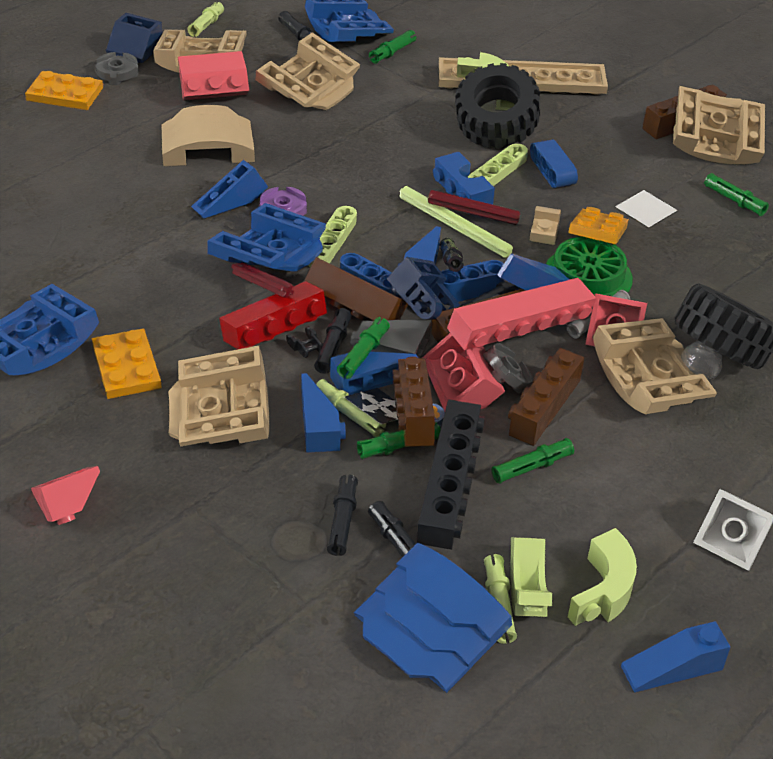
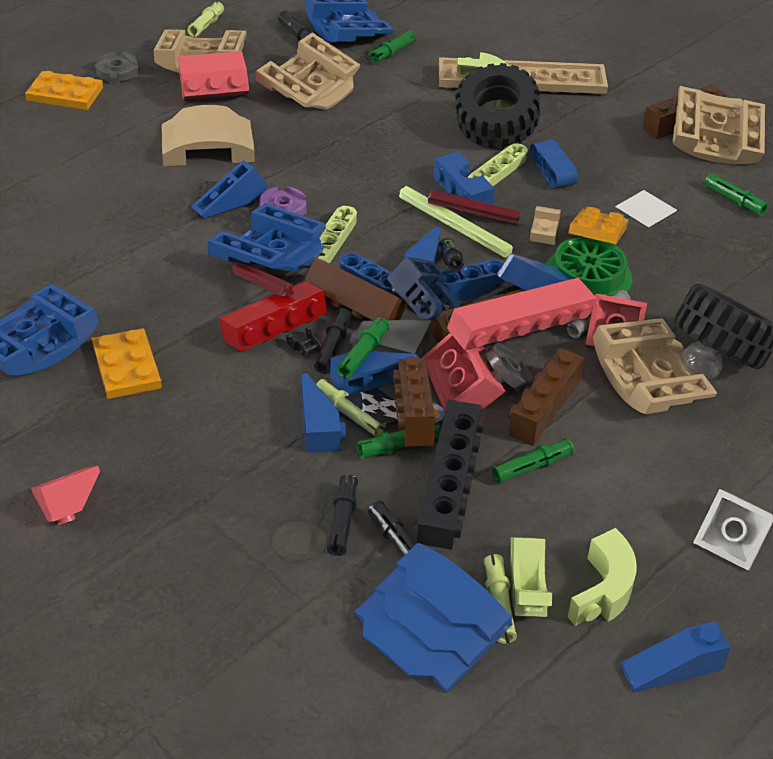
(135, 36): dark blue slope -> none
(220, 398): tan slope -> none

